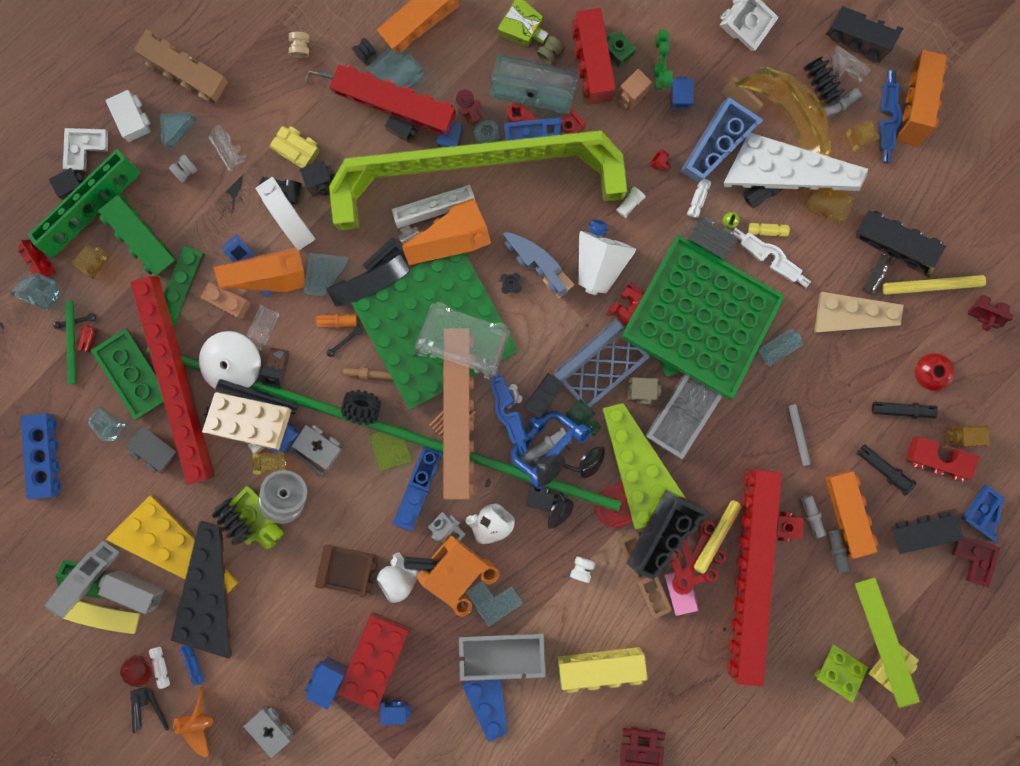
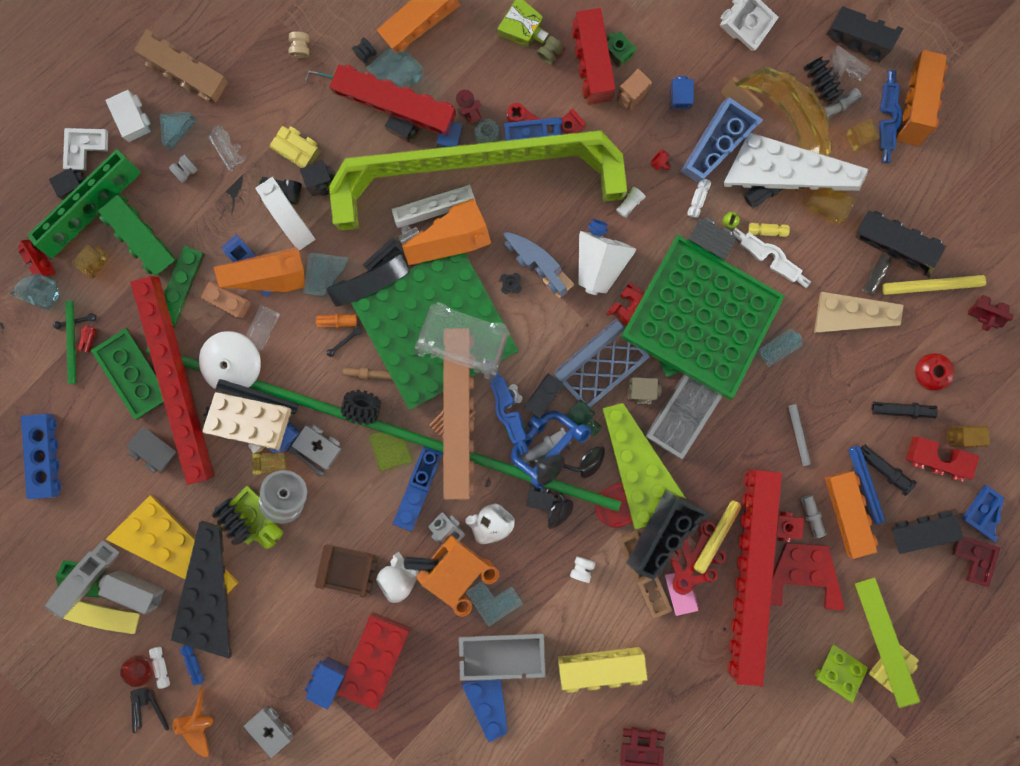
(105, 424): clear light blue slope -> none
(275, 367): black leg -> none
(394, 712): blue brick -> none
(533, 83): clear light blue brick -> none
(663, 77): green plant -> none
(808, 567): none -> red wing
(839, 550): dark grey pin -> none
(867, 485): none -> blue axle

